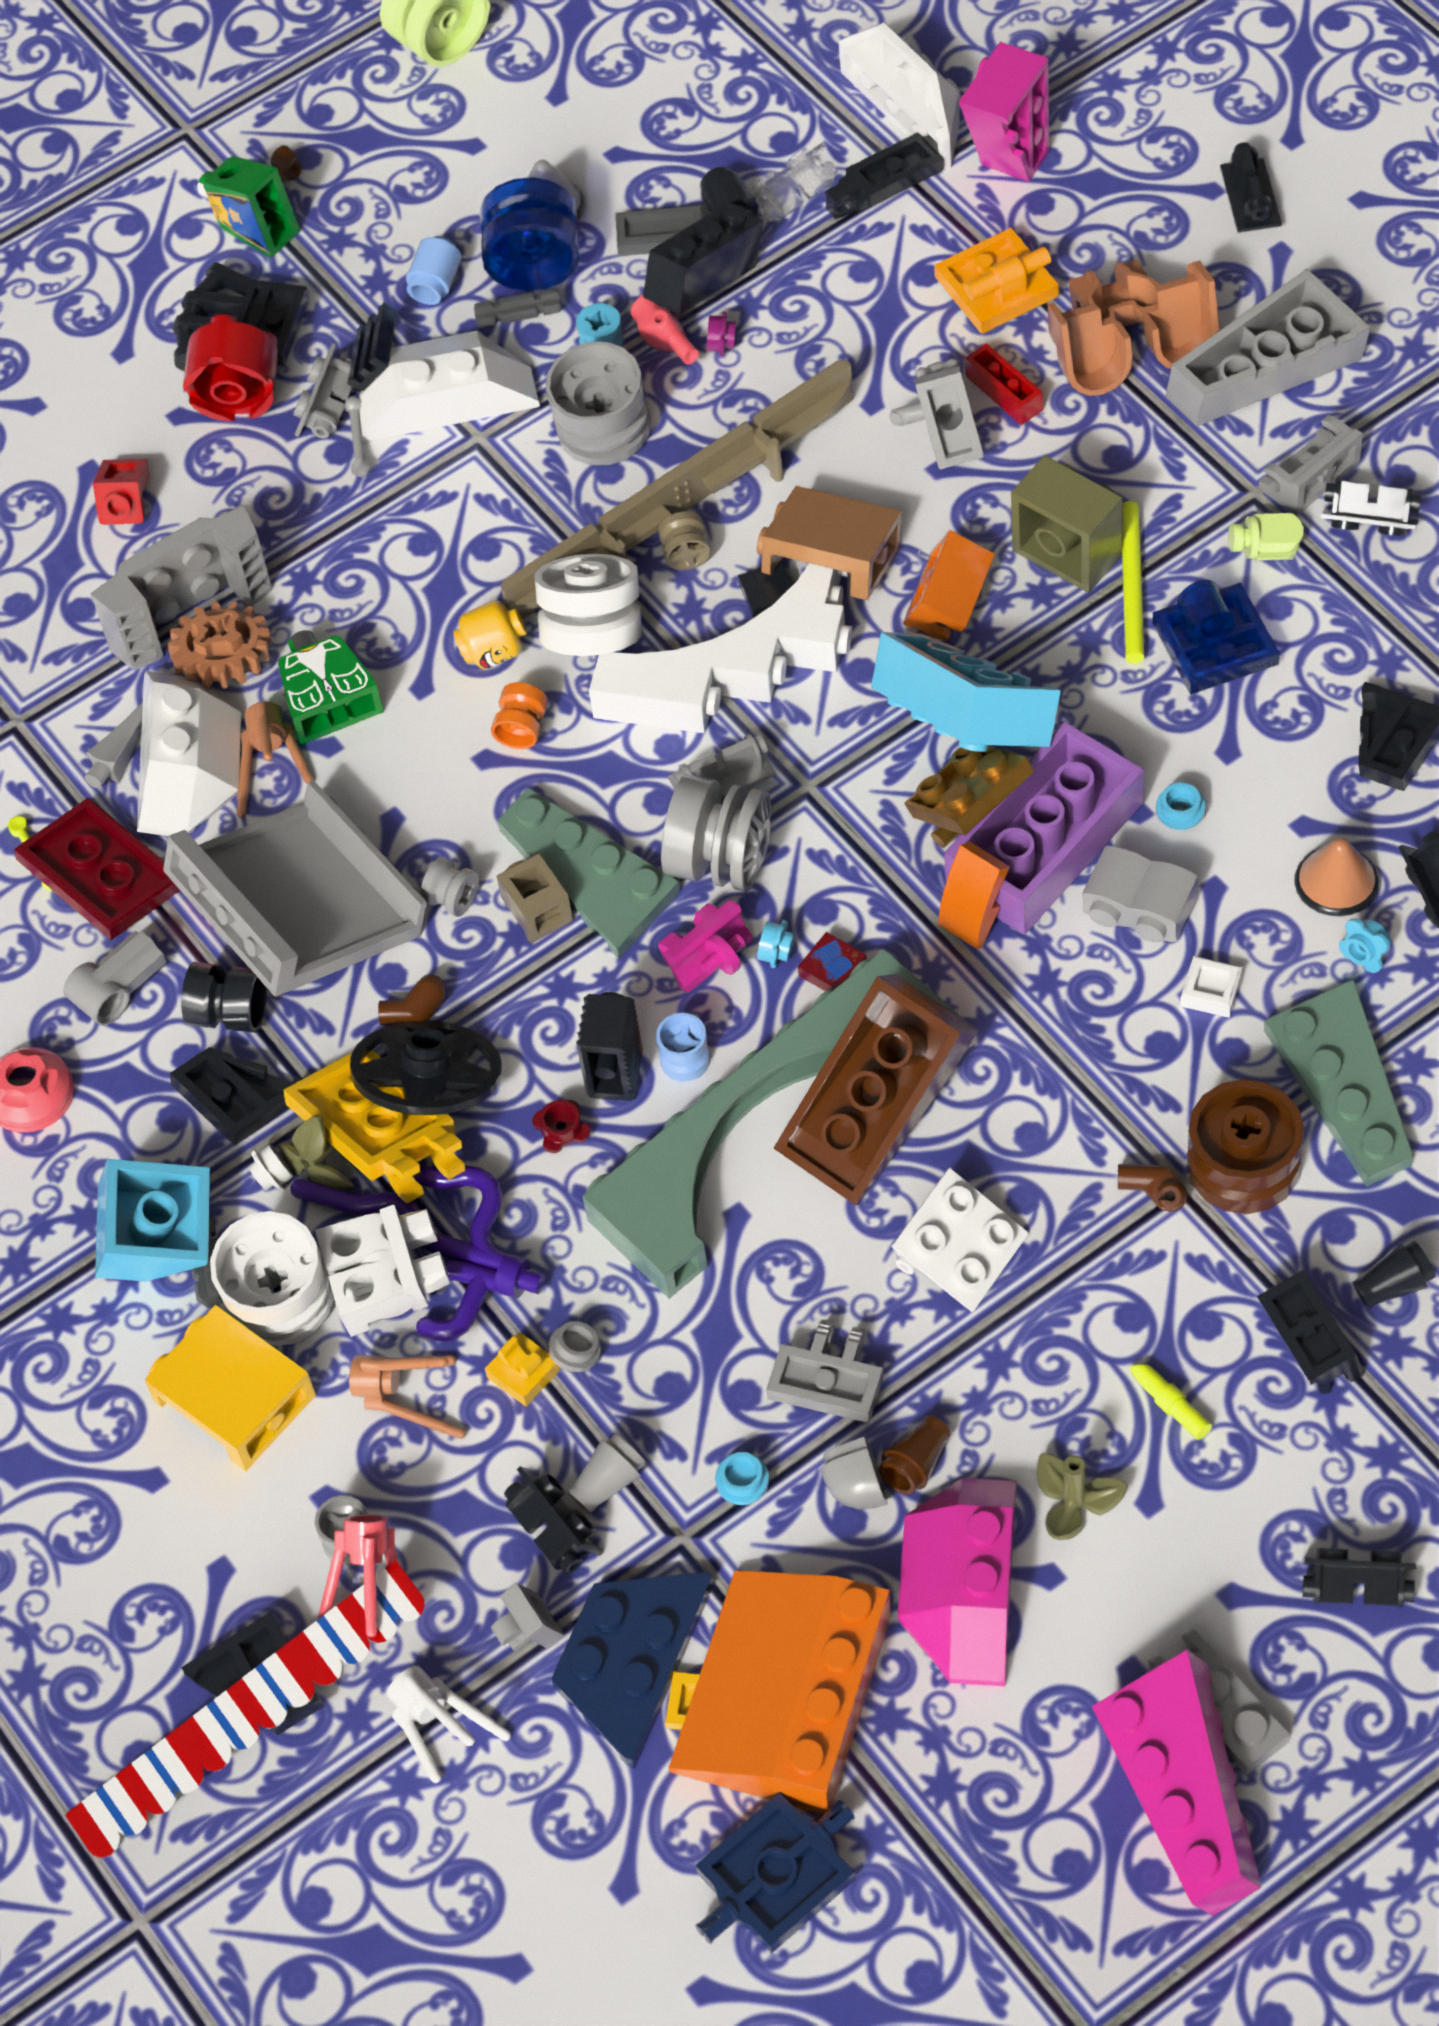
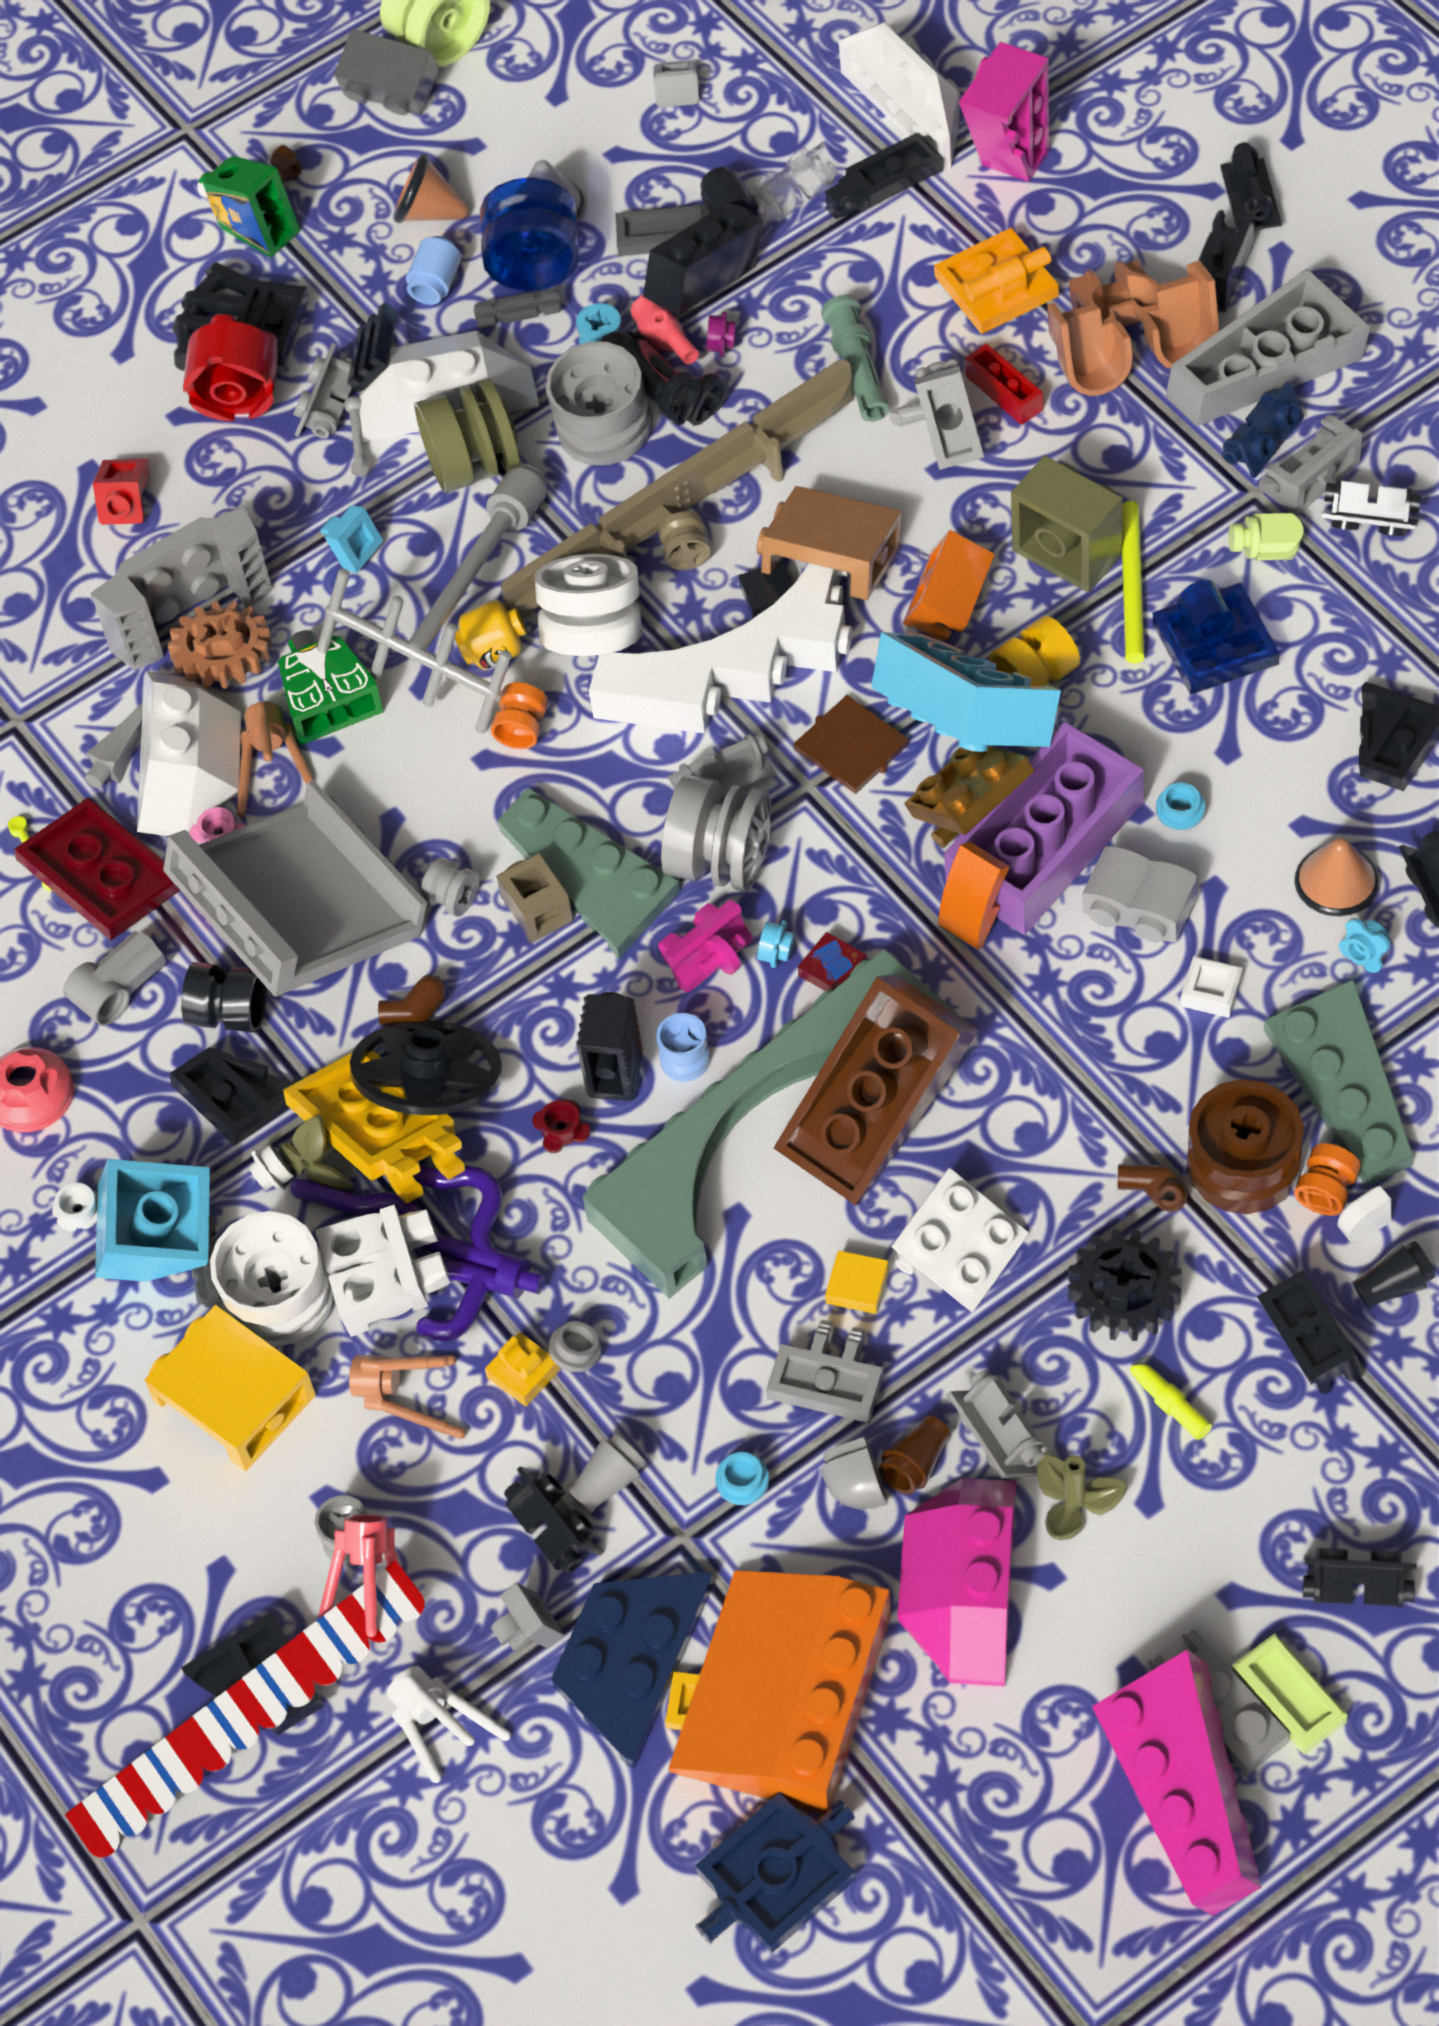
(71, 1197): none -> white plate
(214, 821): none -> bright pink plate
(352, 537): none -> medium azure tile
(386, 73): none -> dark grey brick
(428, 196): none -> nougat hat
(467, 435): none -> olive wheel
(509, 509): none -> light grey piece
(675, 393): none -> black piece
(676, 84): none -> light grey slope
(851, 744): none -> reddish brown piece
(852, 343): none -> sand green pin
(857, 1282): none -> yellow tile
(1009, 1446): none -> light grey hinge
(1041, 653): none -> yellow wheel
(1131, 1305): none -> black gear
(1227, 255): none -> black hinge
(1266, 431): none -> dark blue hinge
(1290, 1693): none -> yellowish green tile
(1328, 1177): none -> orange wheel
(1365, 1215): none -> white tile

